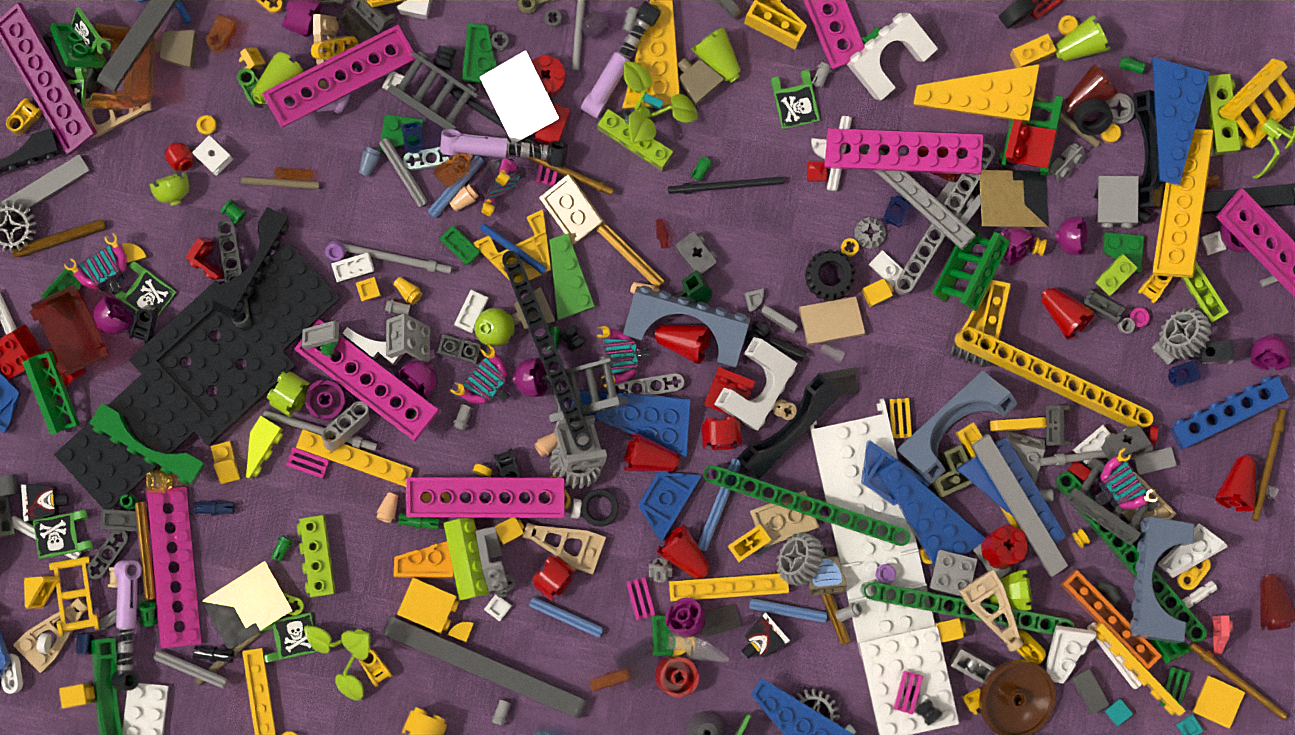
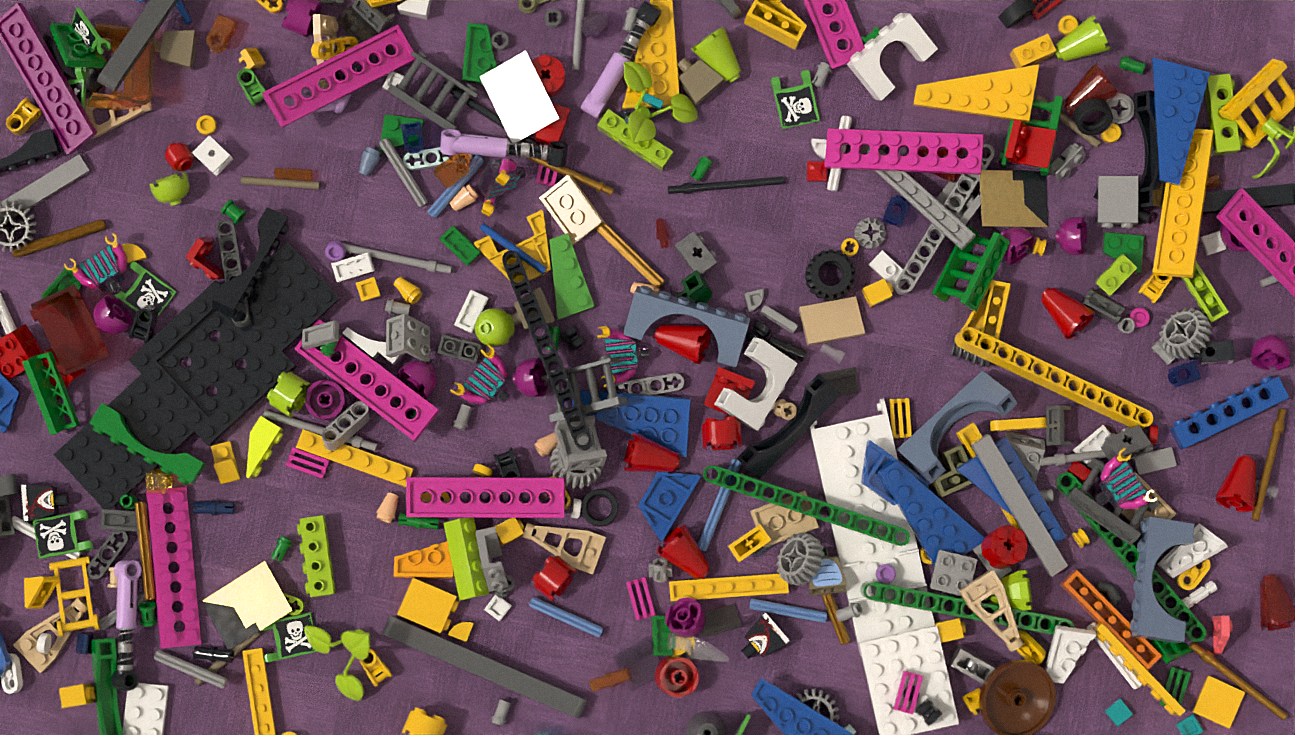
(278, 71): lime cone -> none
(444, 55): black wheel -> none
(1090, 691): dark grey slope -> none

